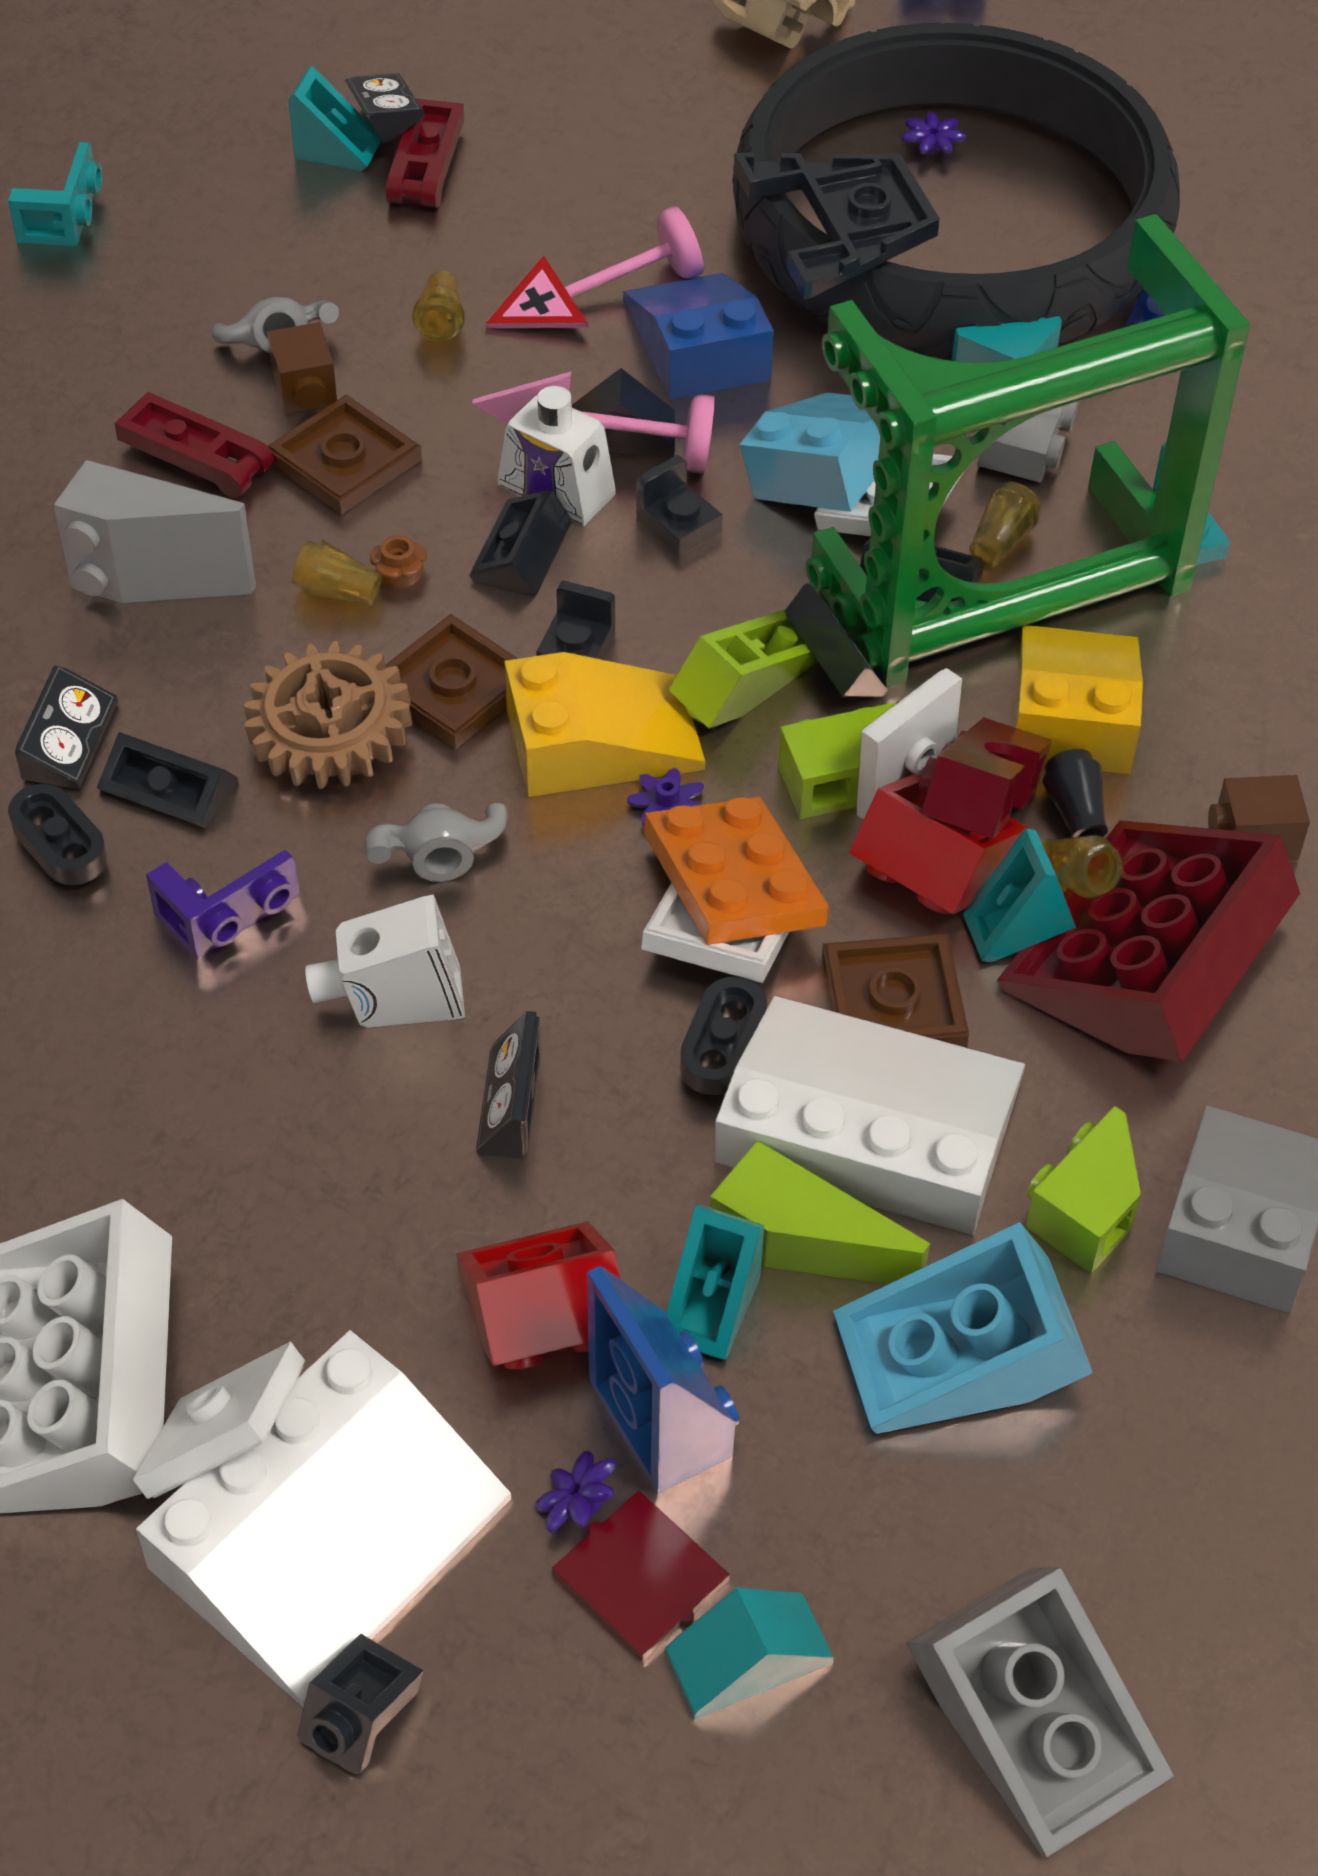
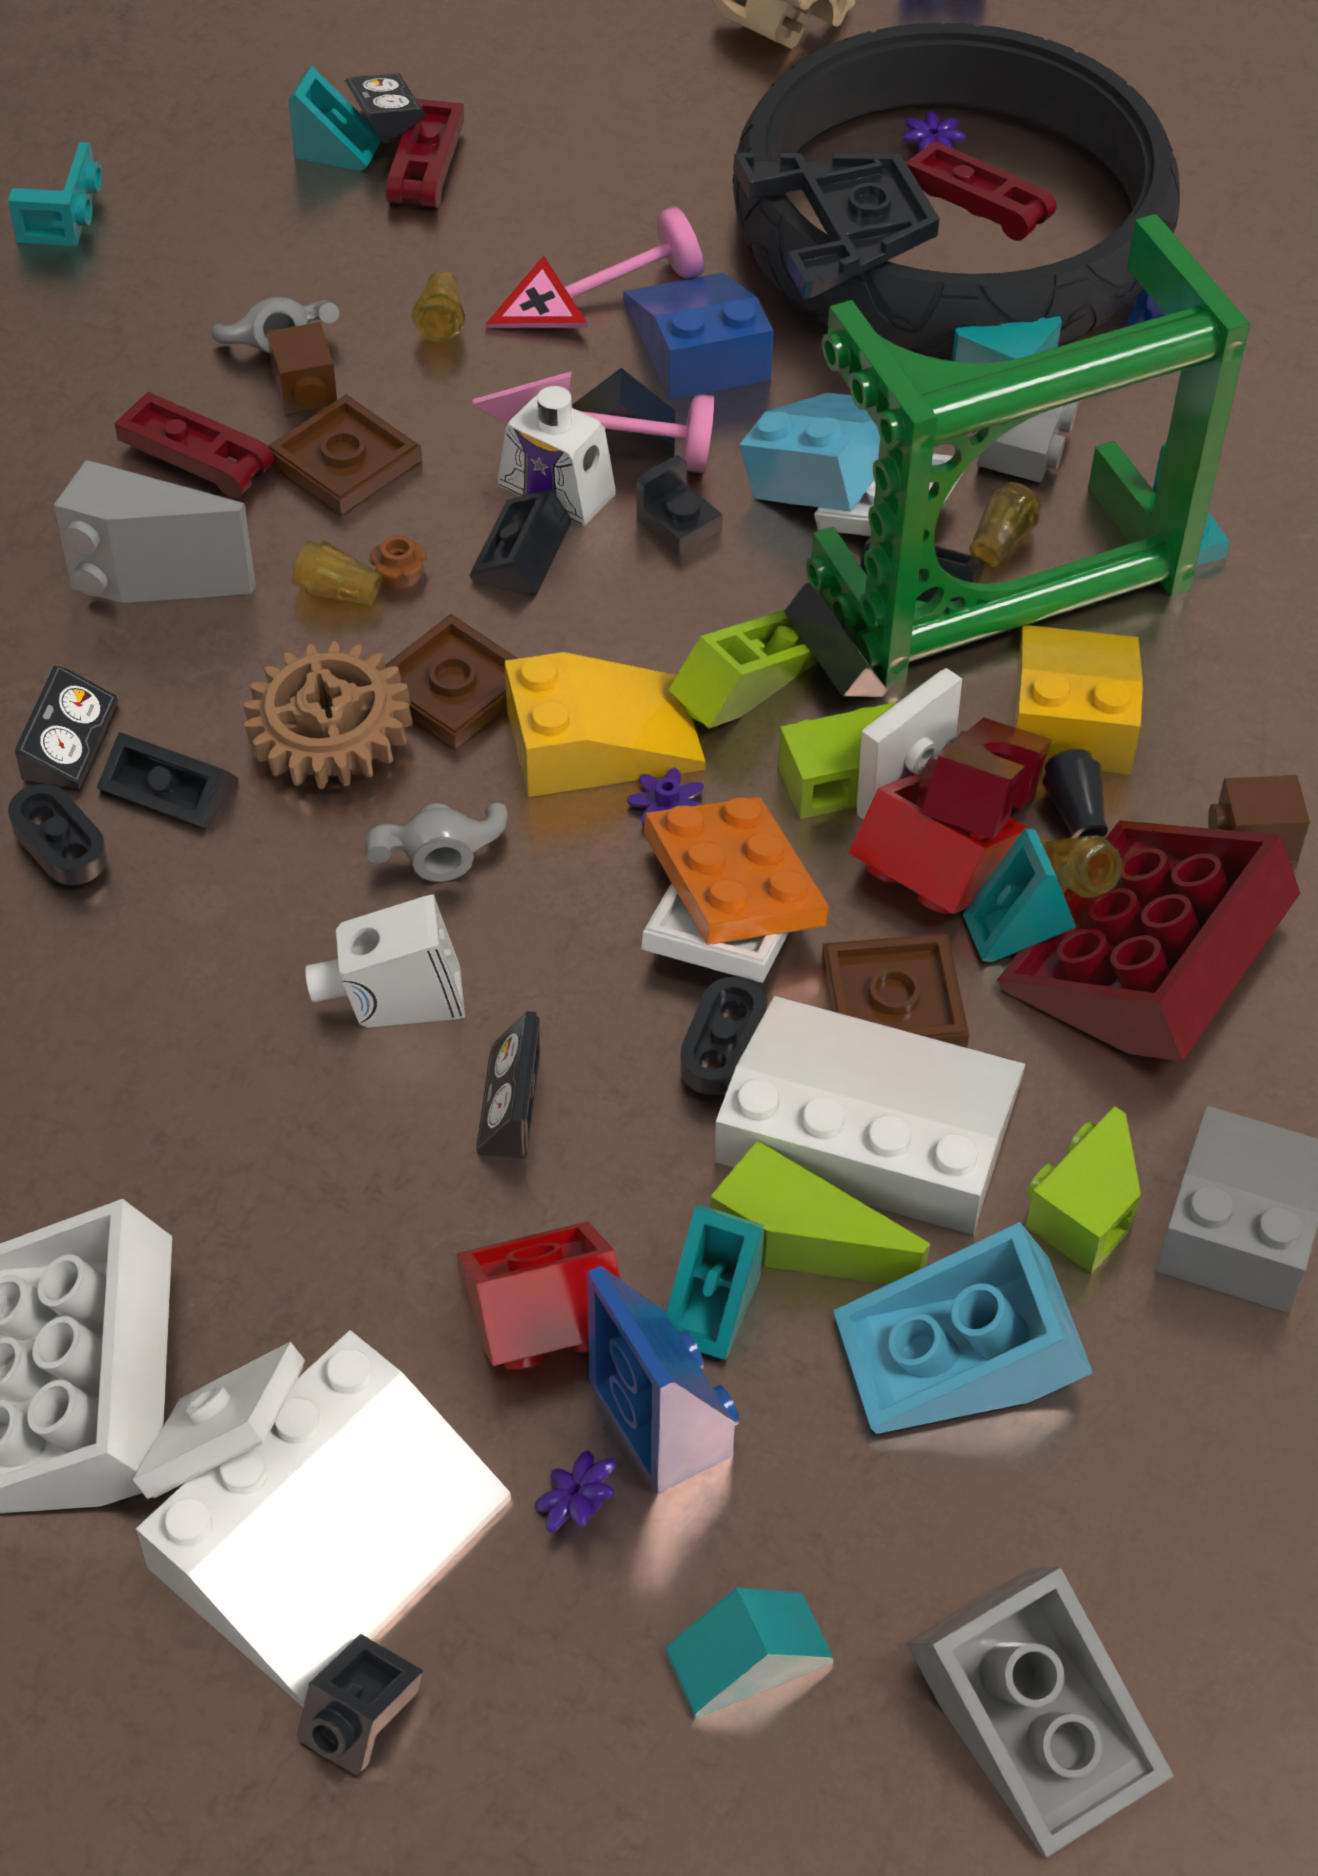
(217, 920): dark purple bracket -> none
(582, 622): black bracket -> none
(640, 1575): dark red piece -> none
(982, 189): none -> dark red plate

